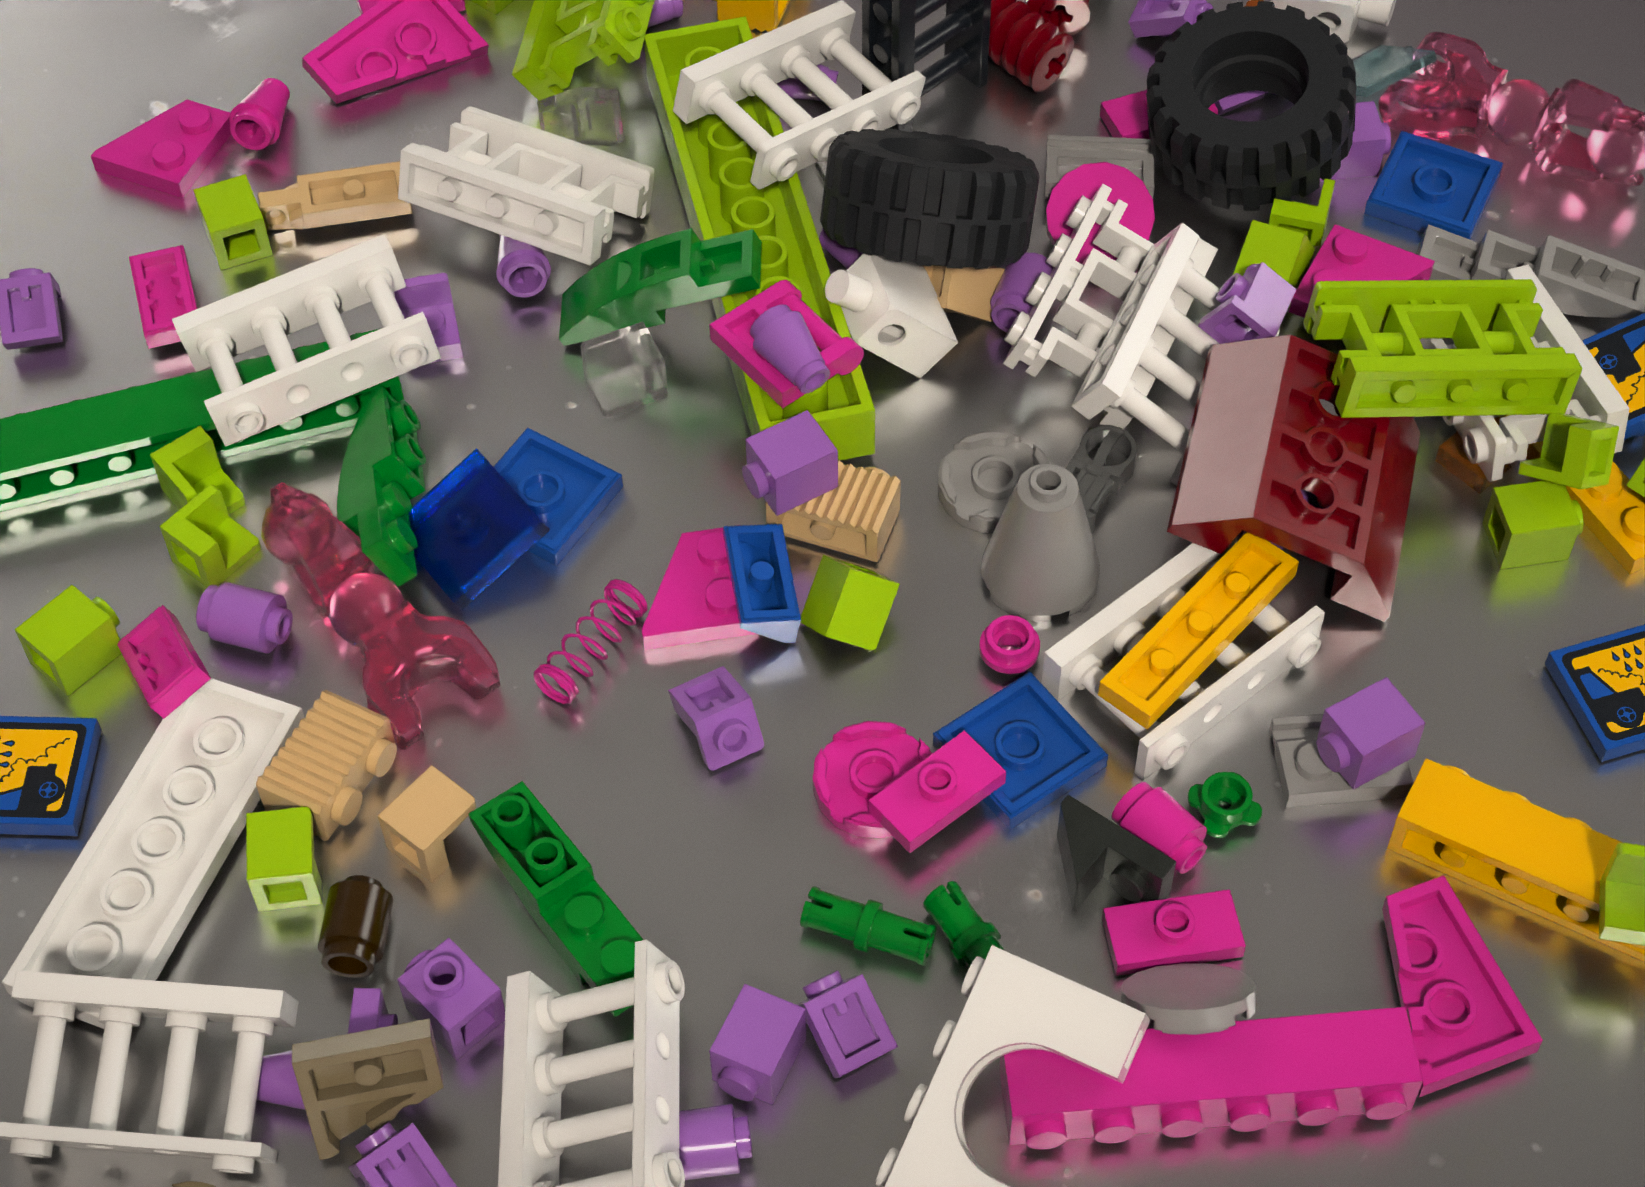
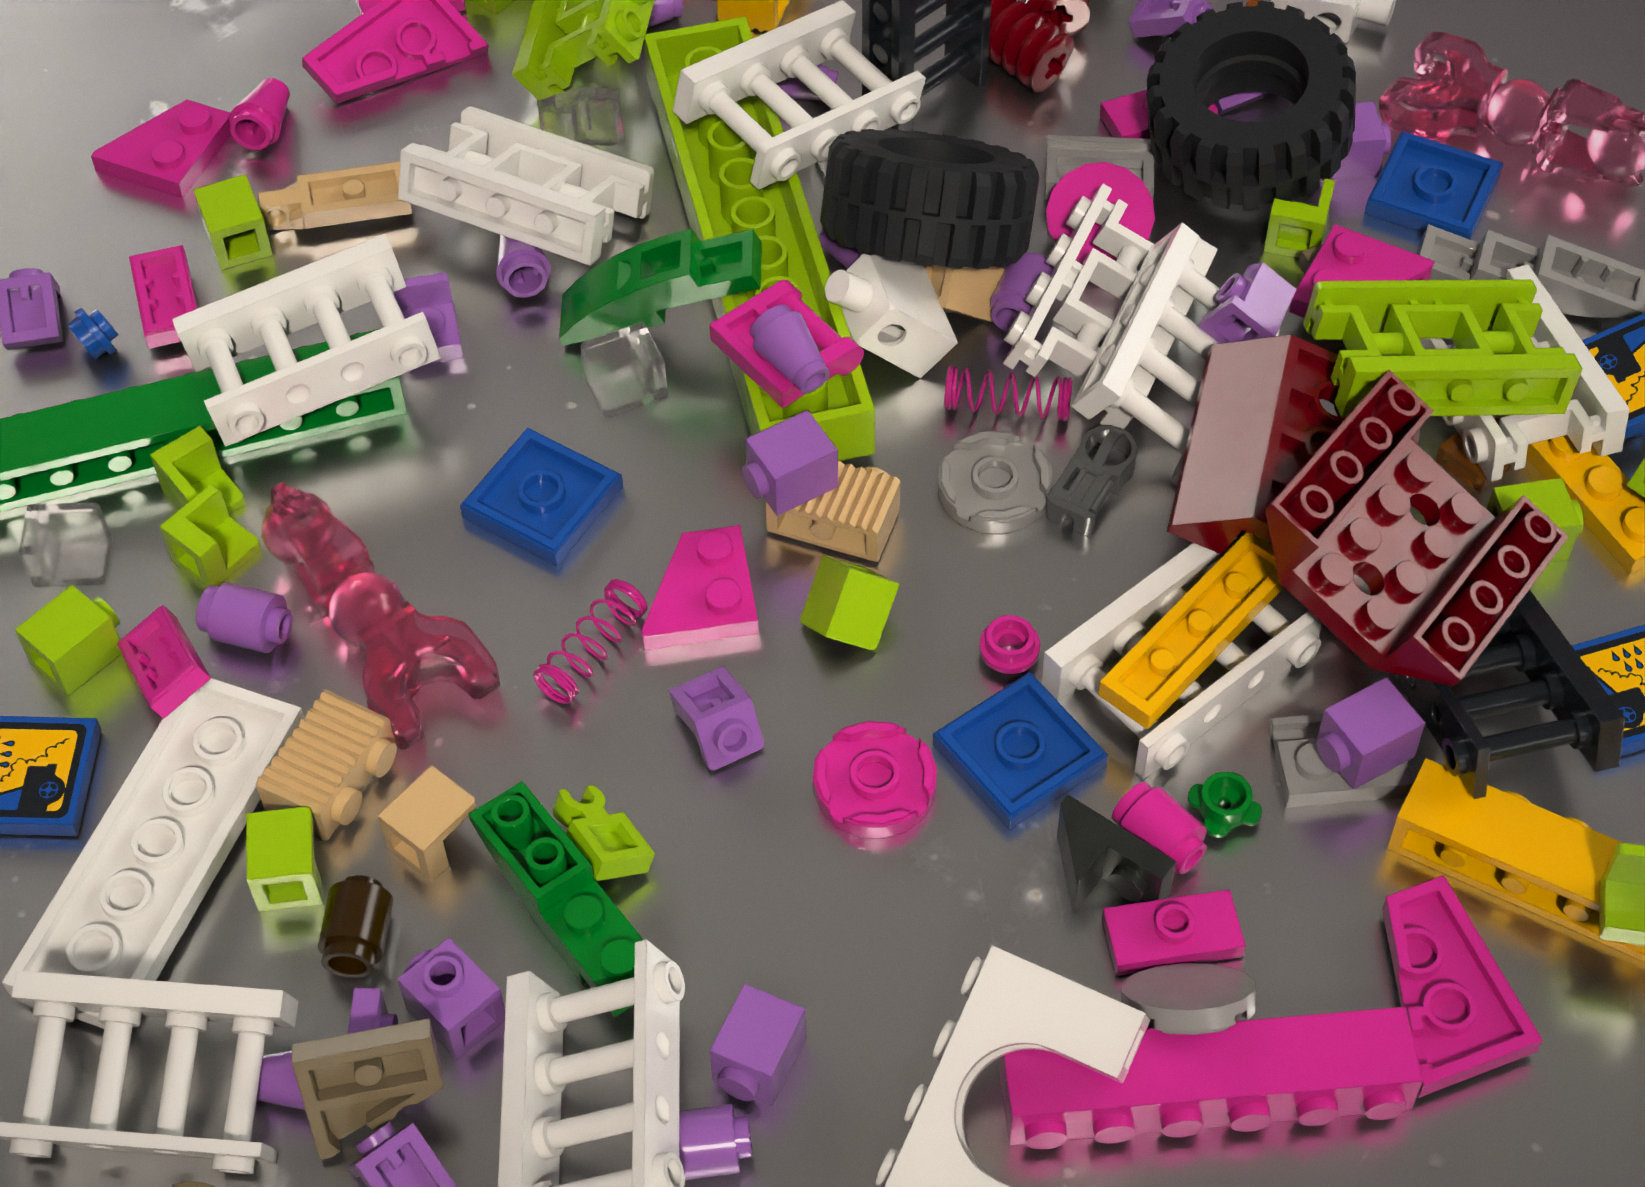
(65, 544): none -> clear panel
(94, 332): none -> blue plate
(379, 480): green slope -> none
(472, 529): clear blue plate -> none
(604, 839): none -> lime plate
(762, 581): blue slope -> none
(846, 1022): medium lavender bracket -> none
(868, 926): green pin -> none
(936, 791): dark pink plate -> none
(951, 396): none -> dark pink piece
(961, 924): green pin -> none
(1042, 548): light grey cone -> none
(1279, 248): lime brick -> none
(1388, 65): clear light blue piece -> none
(1432, 586): none -> dark red slope
(1557, 682): none -> black fence
(1574, 452): lime panel -> none

